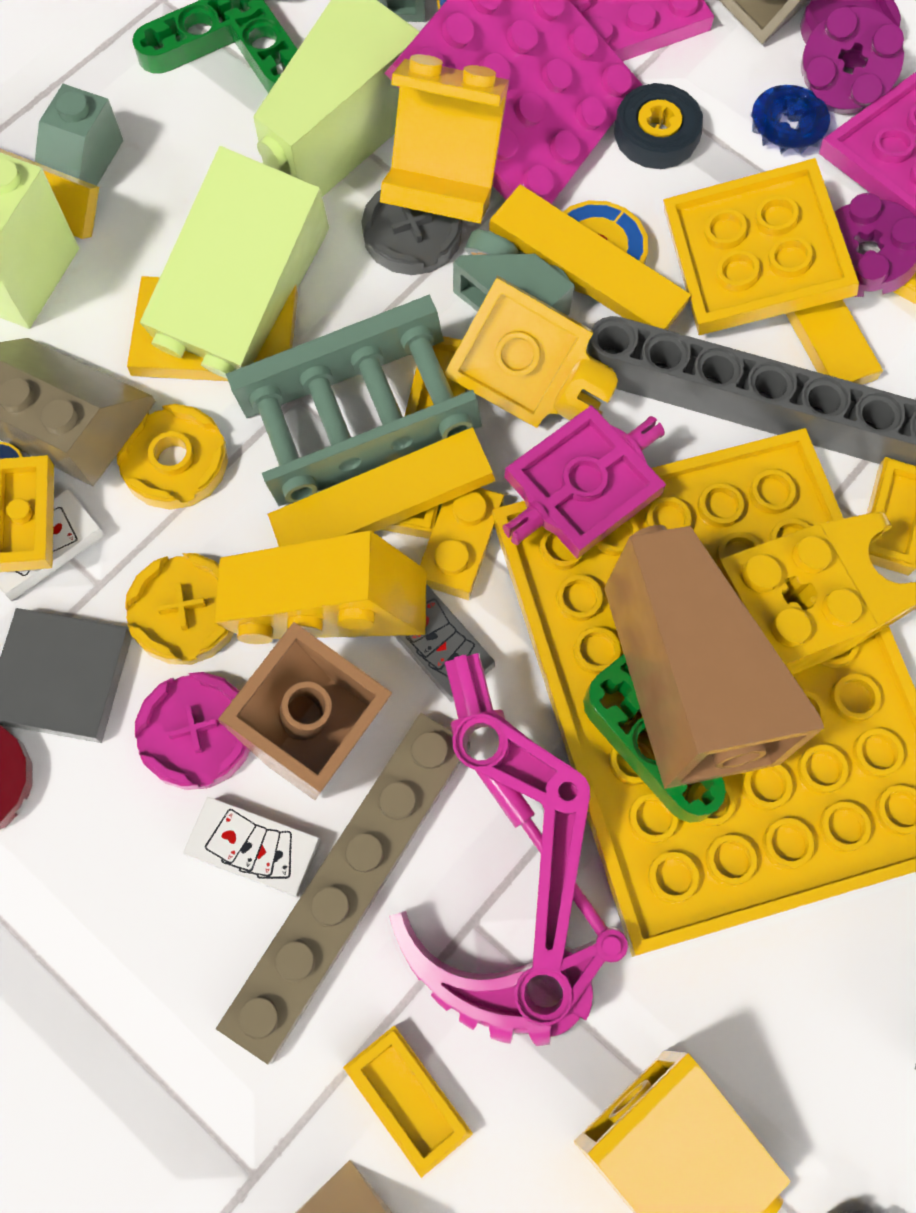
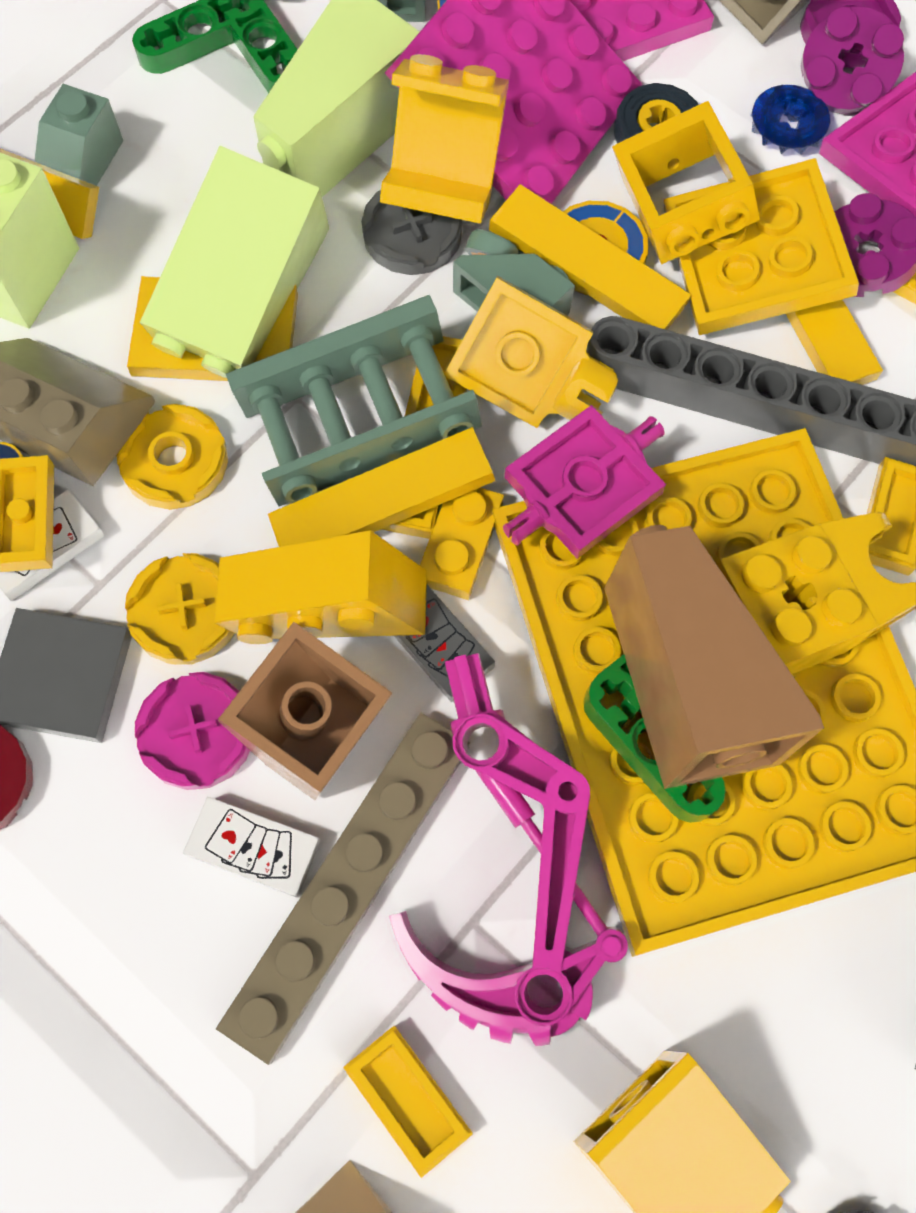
(672, 148): none -> yellow window

